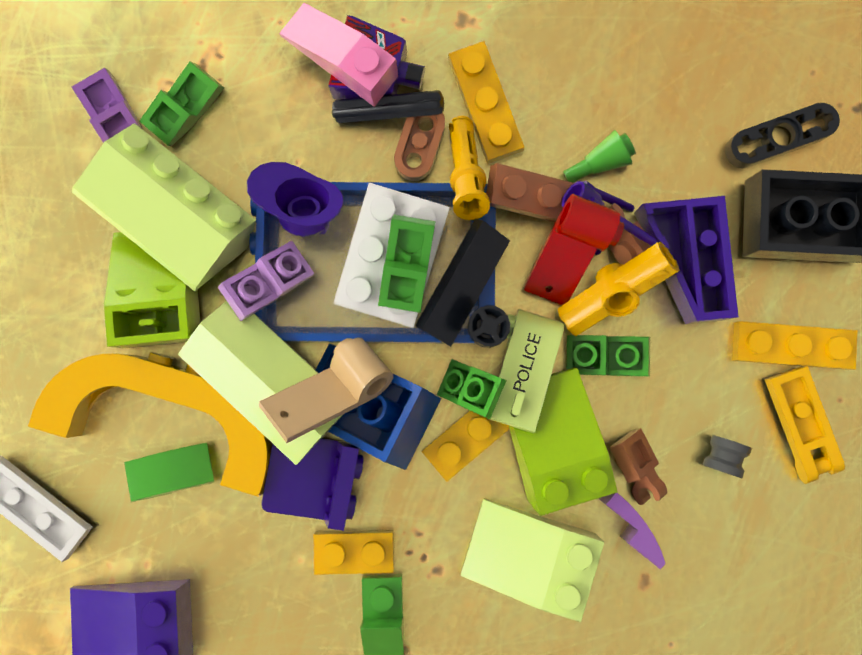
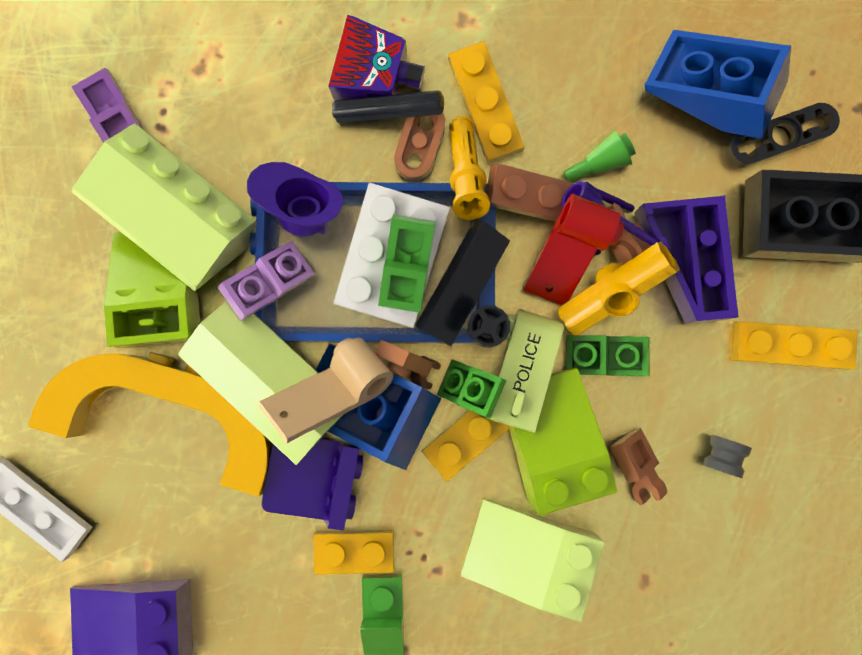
(168, 472): bright green slope -> none
(183, 105): bright green slope -> none
(342, 52): bright pink slope -> none
(407, 363): none -> nougat plate
(637, 532): medium lavender slope -> none
(722, 80): none -> blue slope
(805, 423): yellow plate -> none

